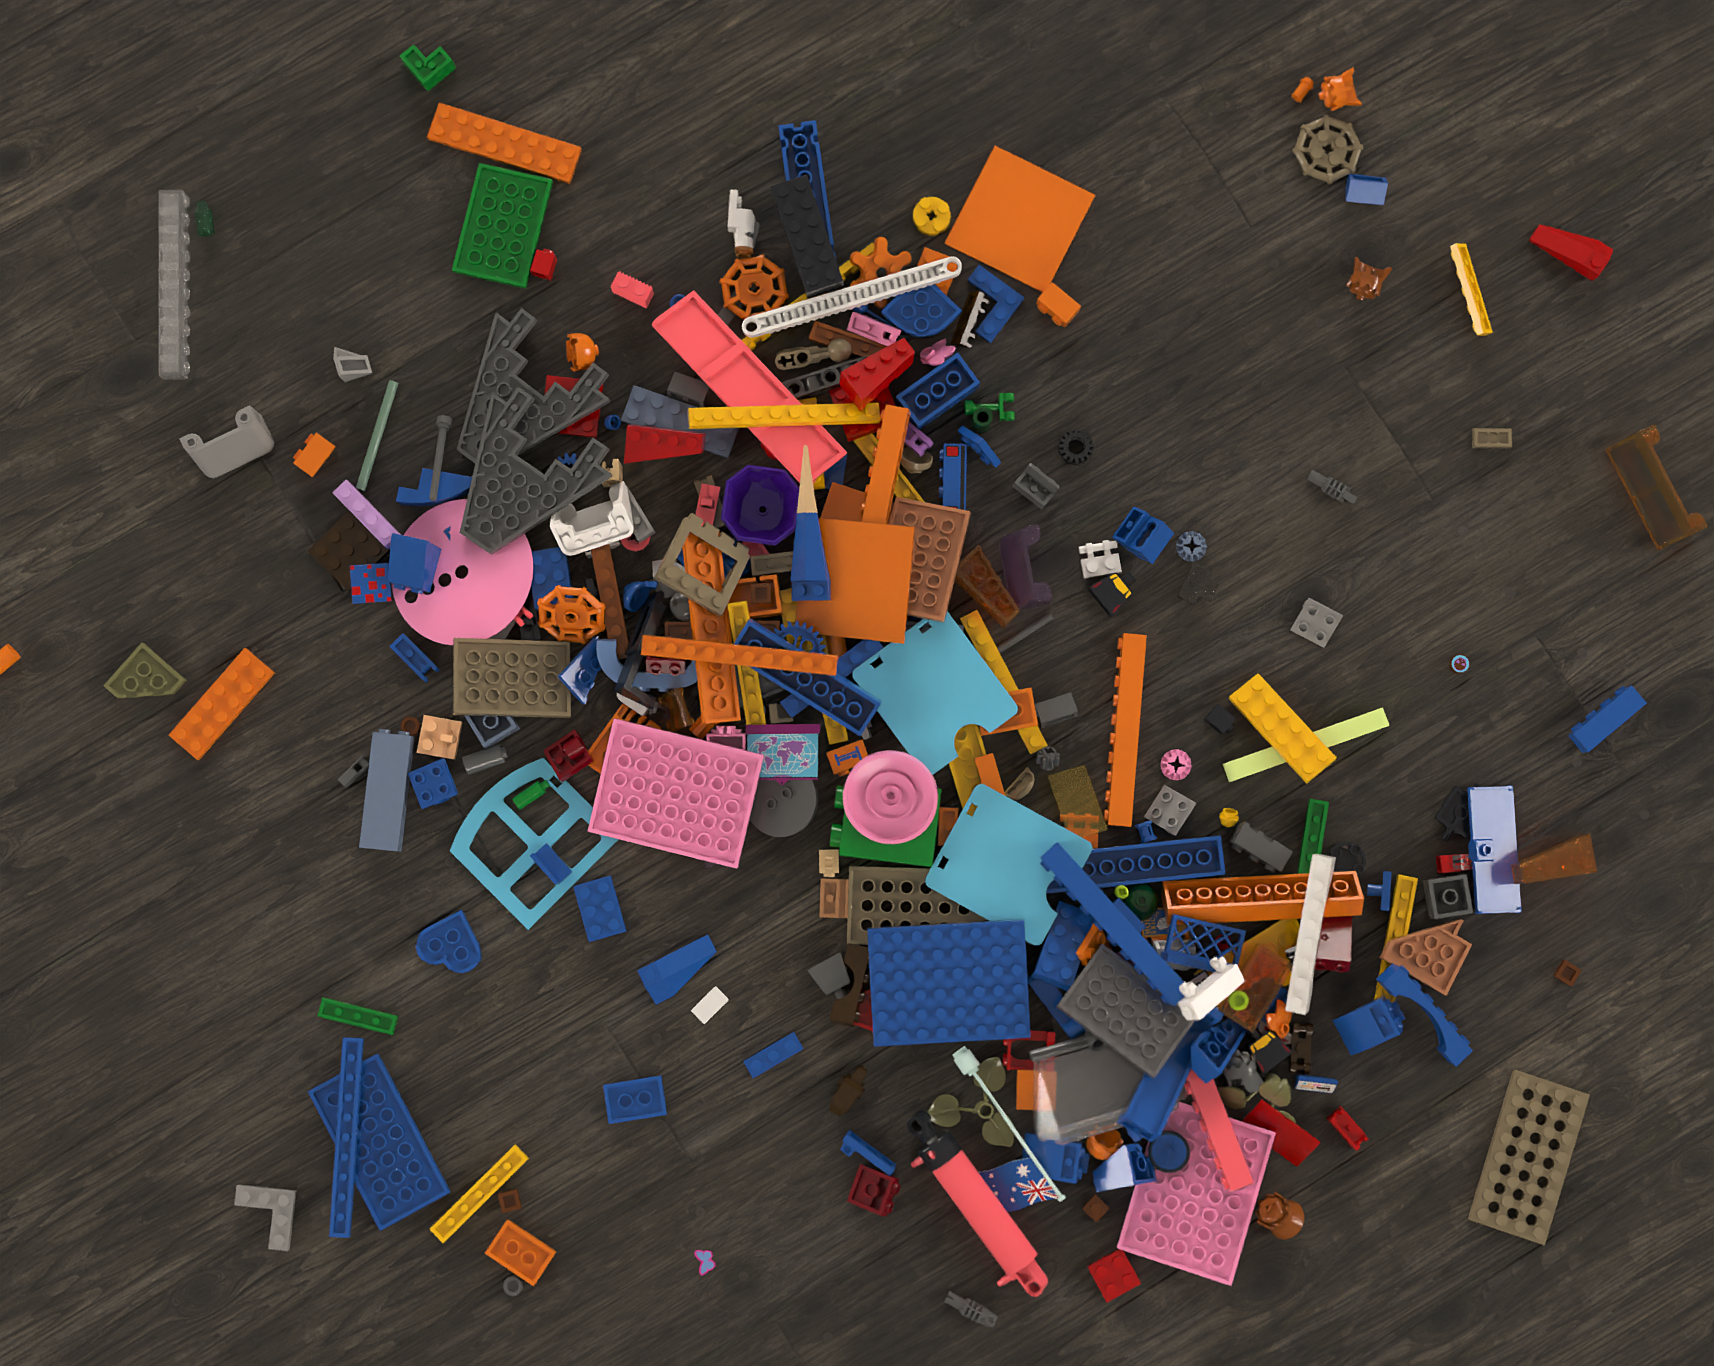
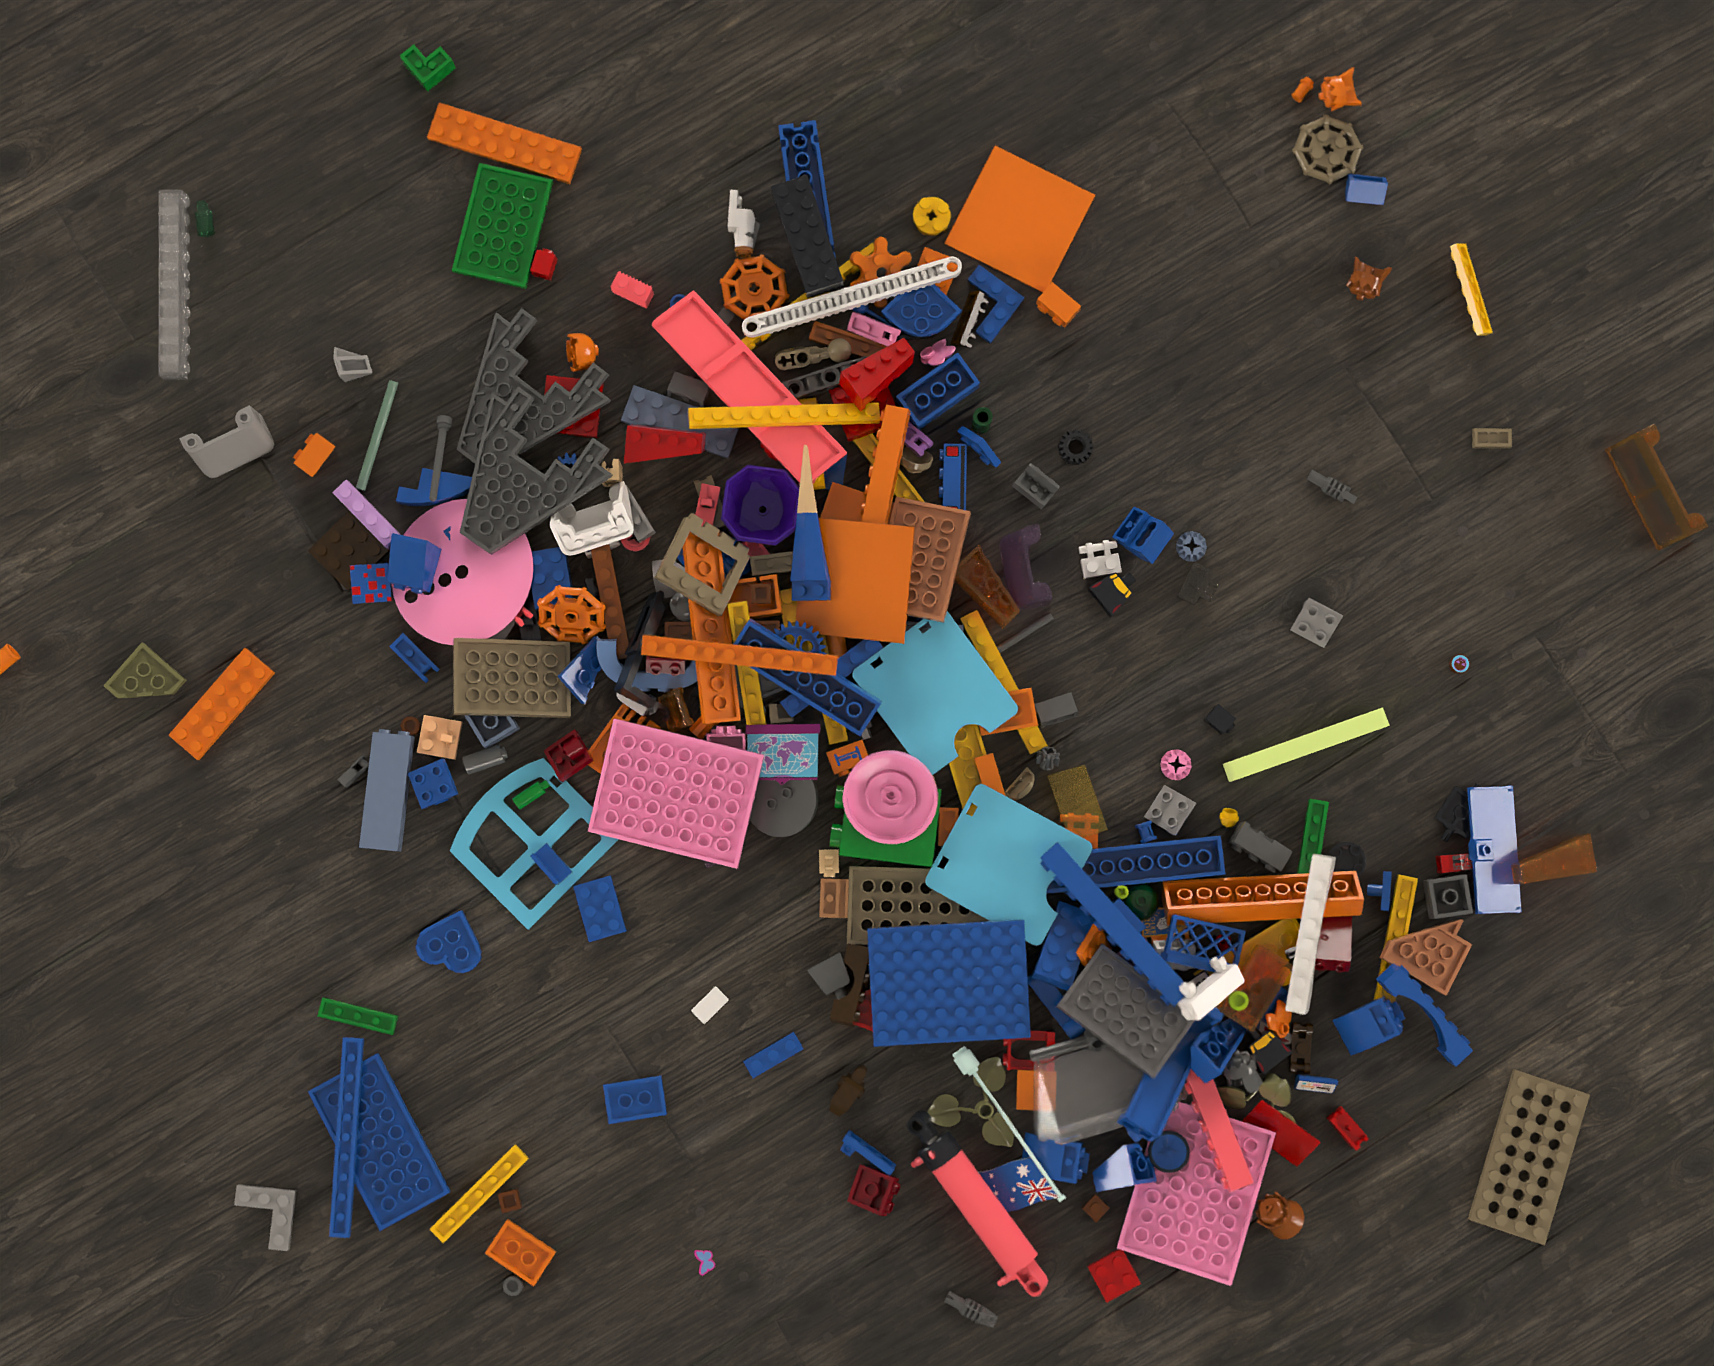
(612, 418): blue hinge -> none
(636, 594): blue hat -> none
(674, 970): blue wedge -> none
(970, 407): green bar -> none
(1104, 1144): orange hair -> none
(1126, 730): orange brick -> none
(1282, 728): yellow plate -> none
(1567, 973): reddish brown tile -> none
(1579, 252): red wedge -> none
(1607, 718): blue brick -> none

